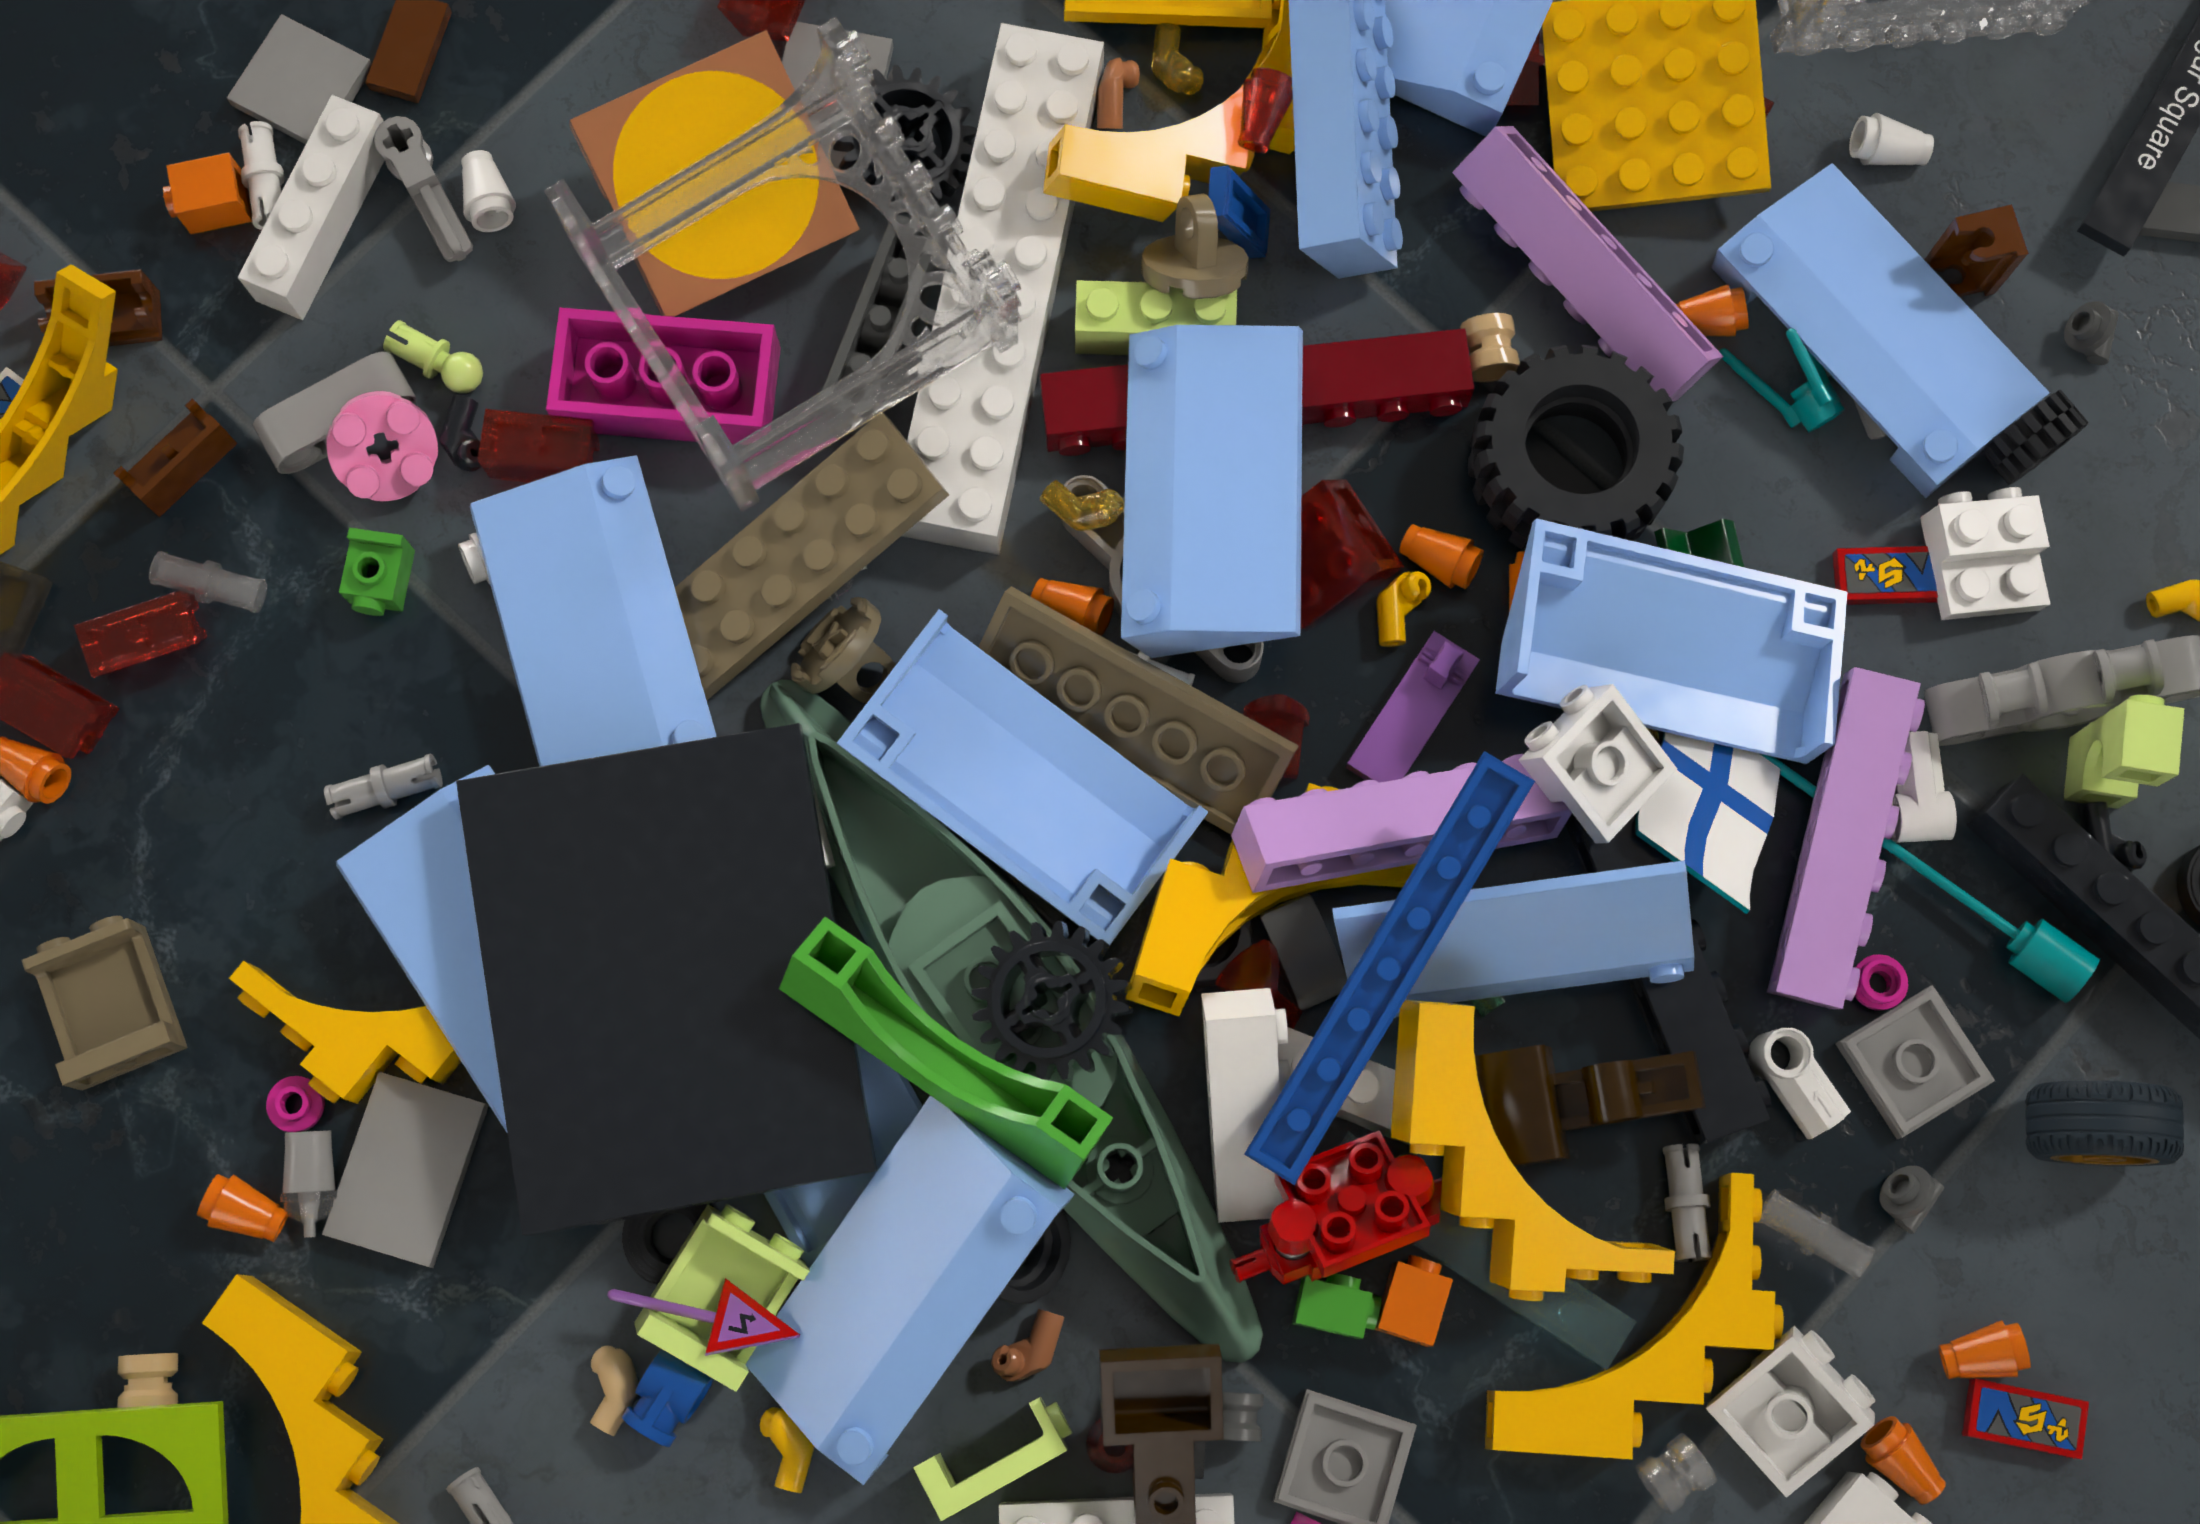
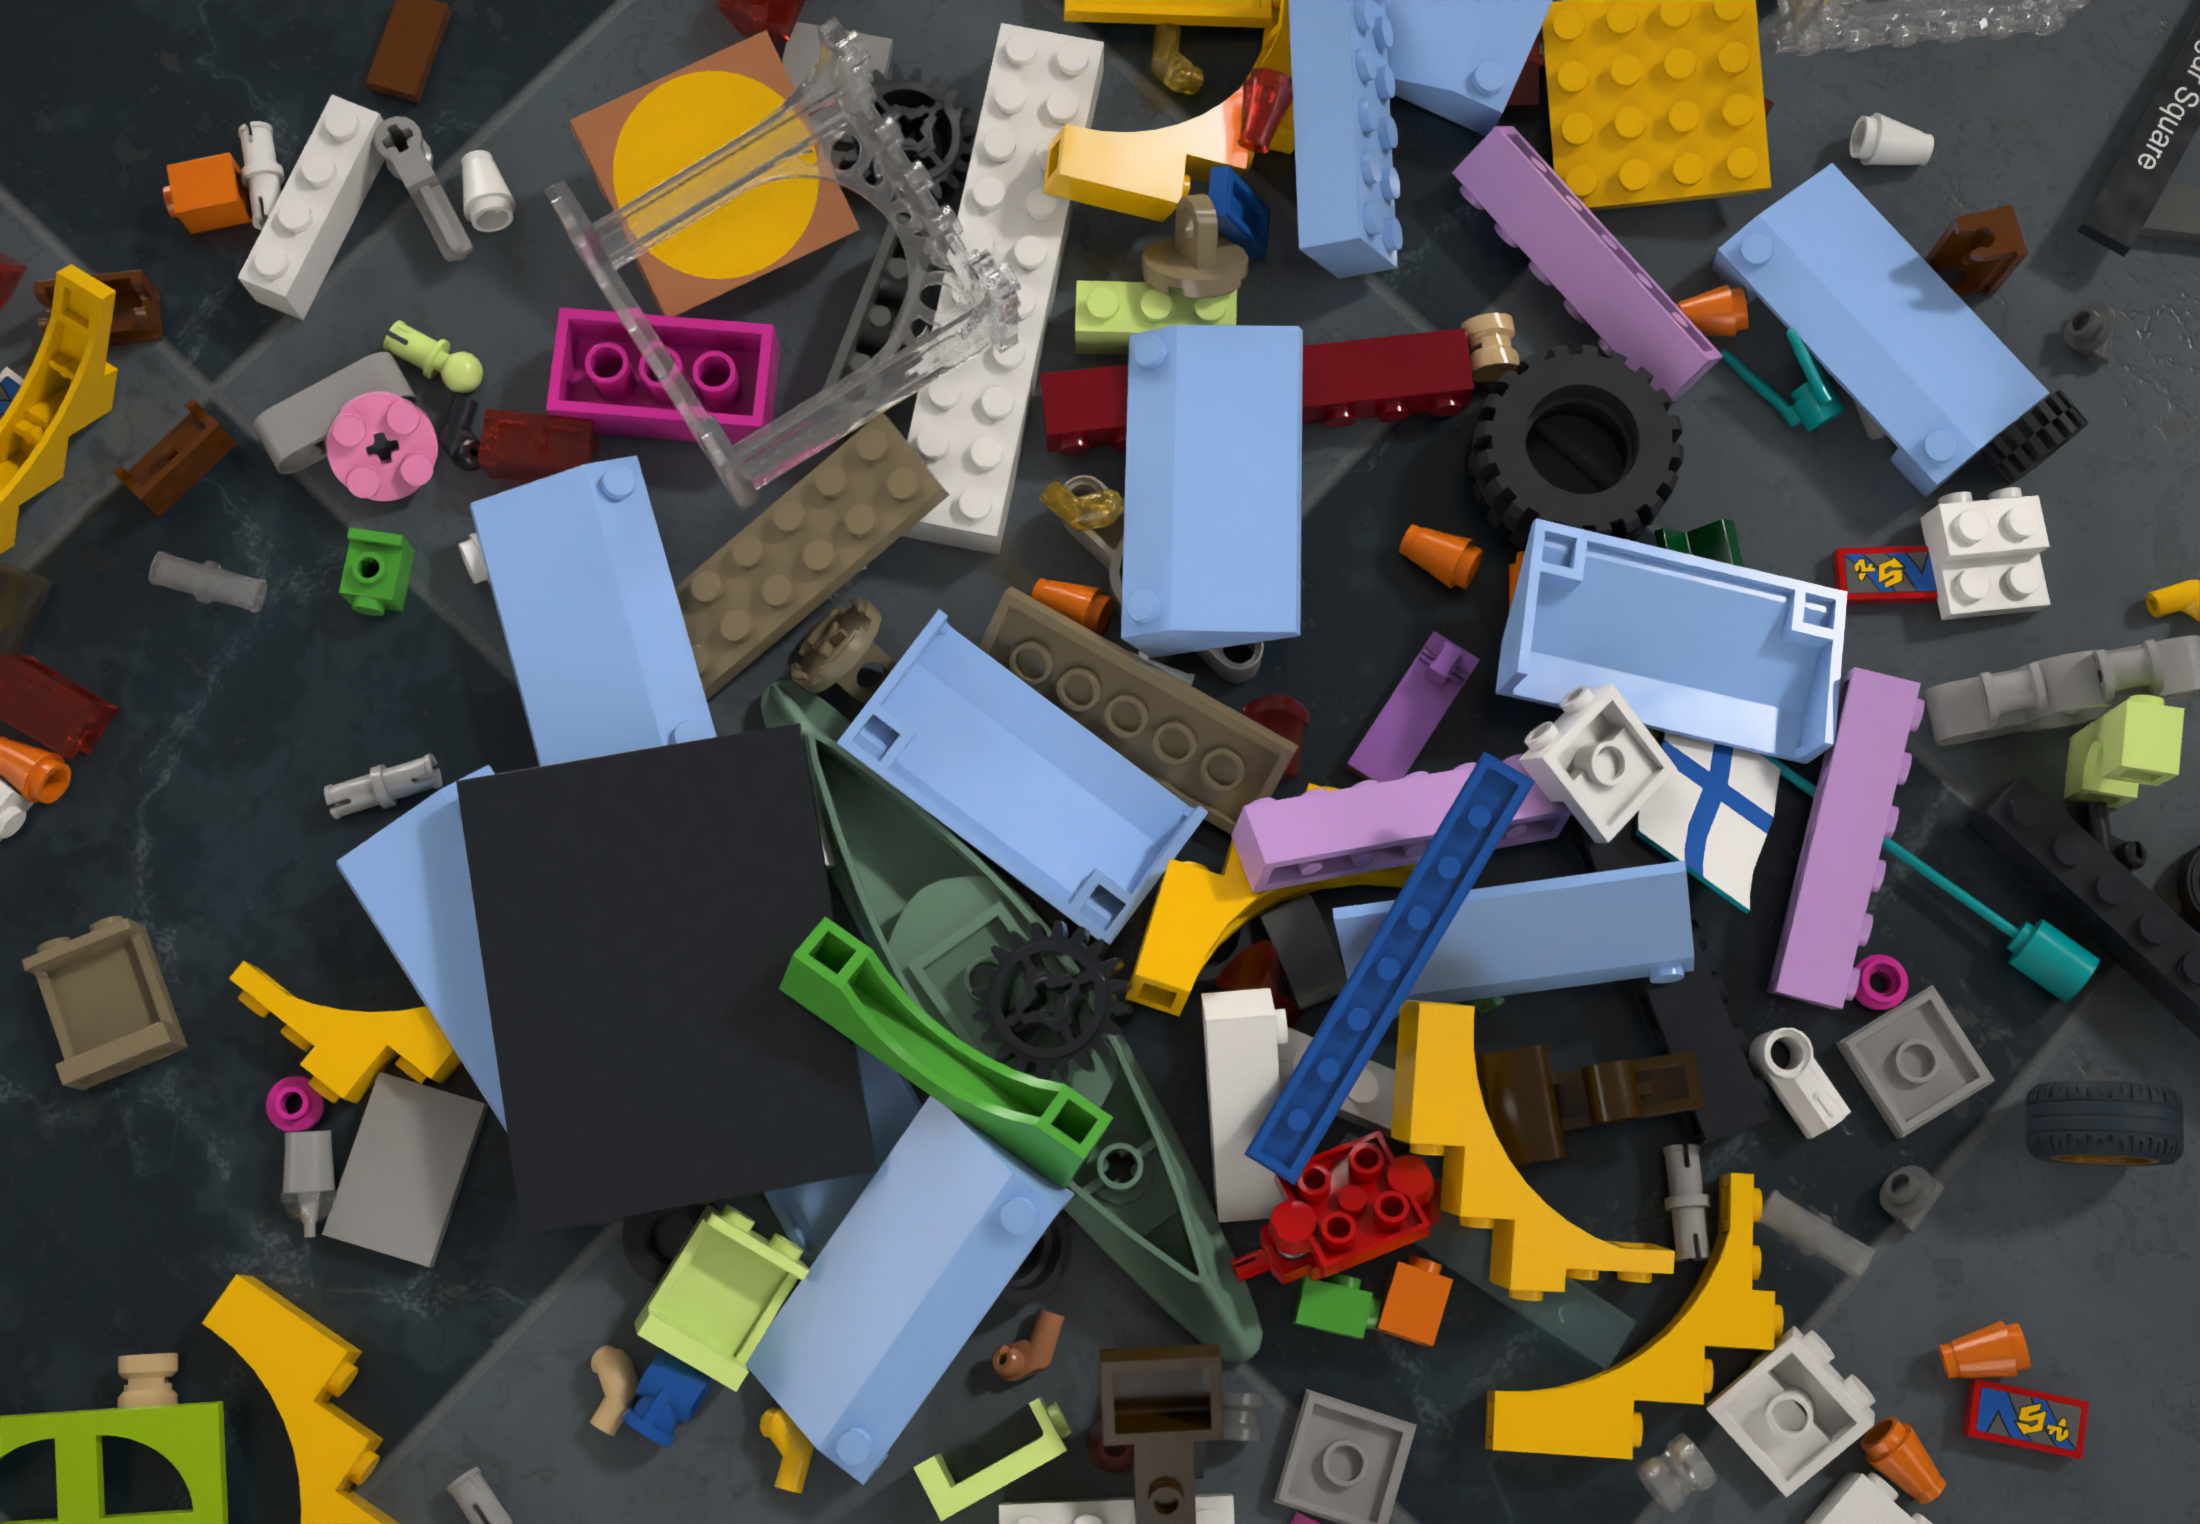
(140, 633): clear red hinge -> none
(241, 1209): orange cone -> none
(295, 78): light grey tile -> none
(736, 1324): piece -> none
(1116, 76): nougat arm -> none
(1338, 548): clear red bracket -> none
(1396, 602): yellow arm -> none
(1923, 804): white piece -> none

